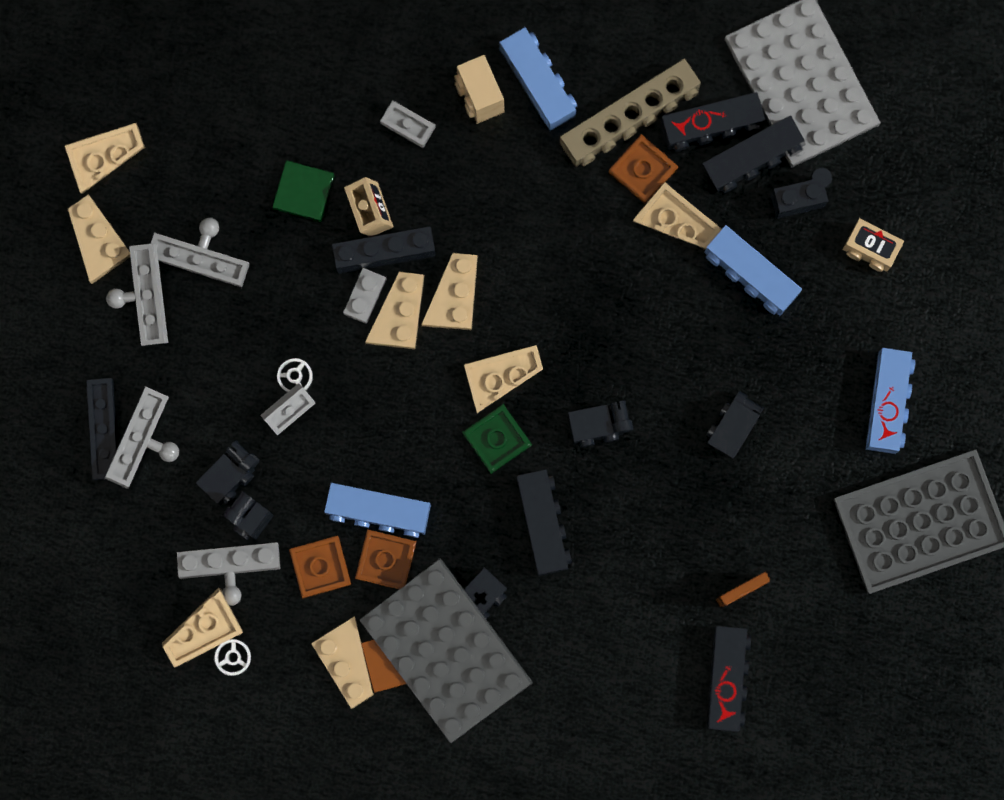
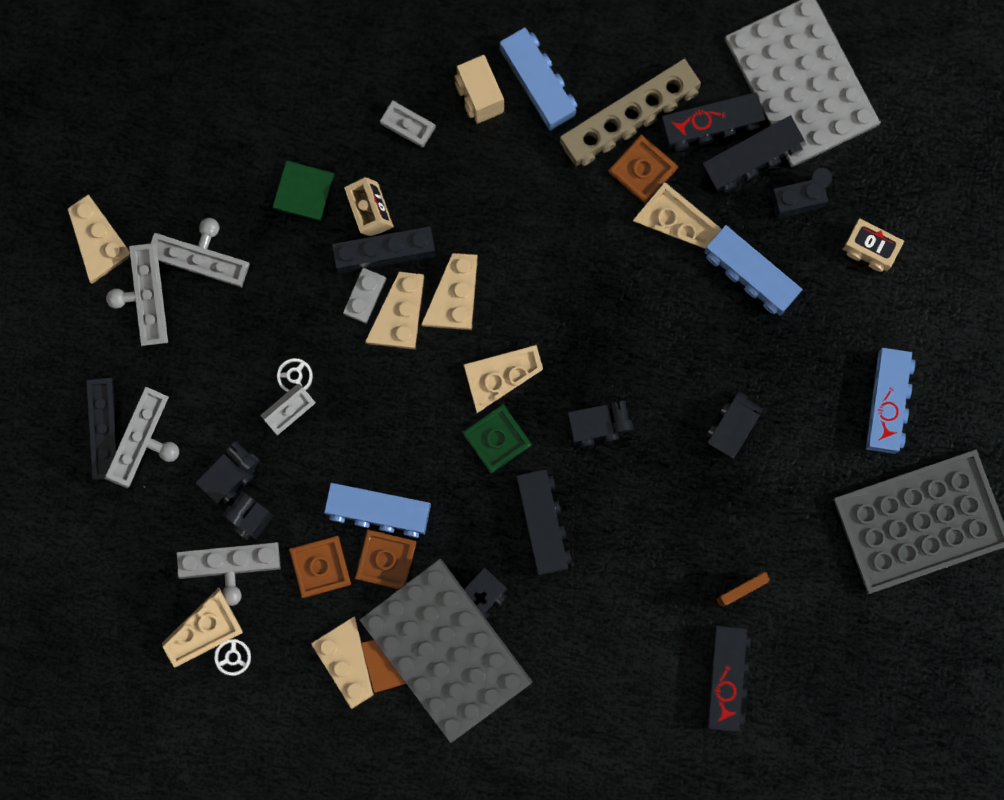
(102, 154): tan wing -> none

